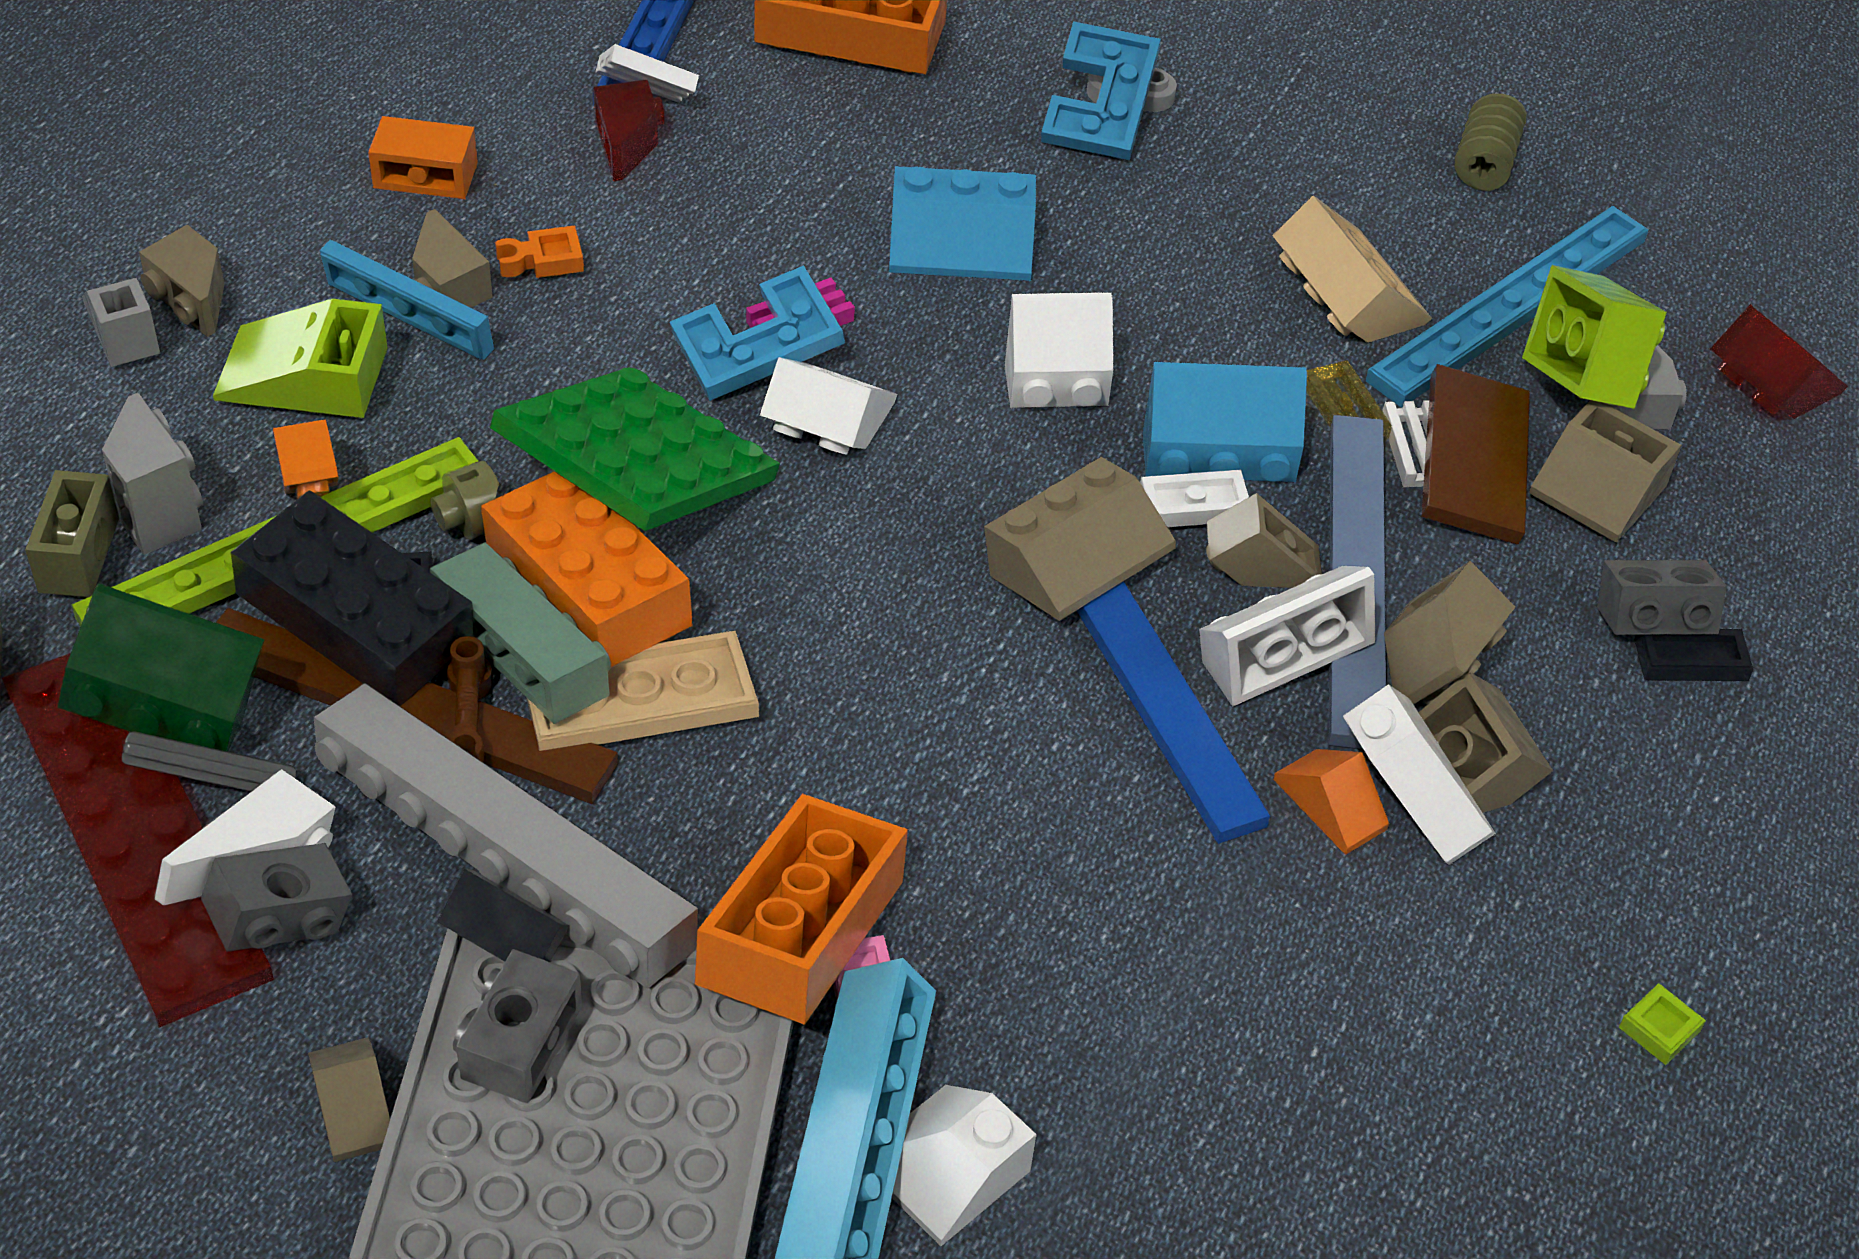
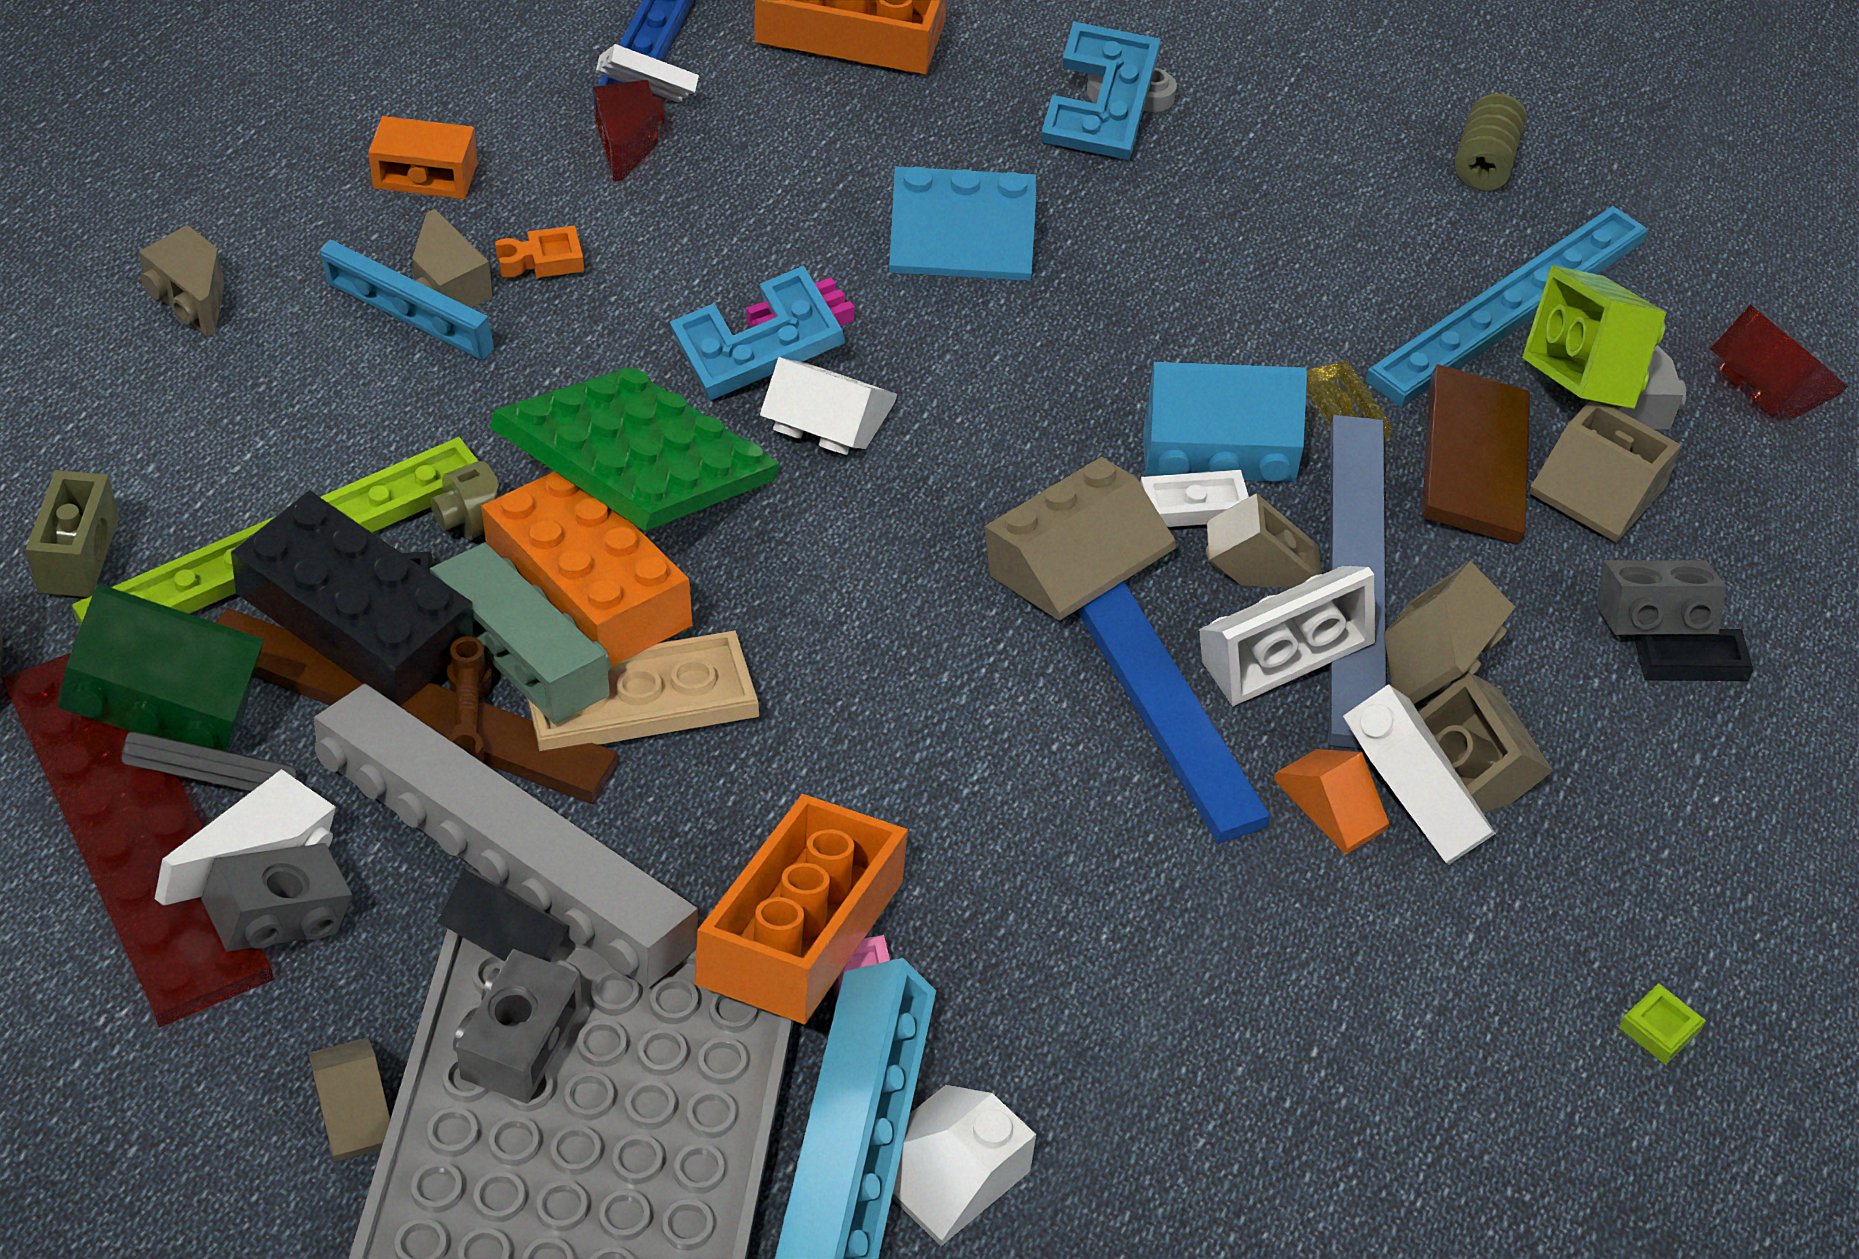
(122, 321): light grey slope -> none
(151, 477): light grey slope -> none
(306, 458): orange slope -> none
(308, 359): lime slope -> none
(1060, 350): white slope -> none
(1347, 274): tan slope -> none
(1398, 442): white tile -> none

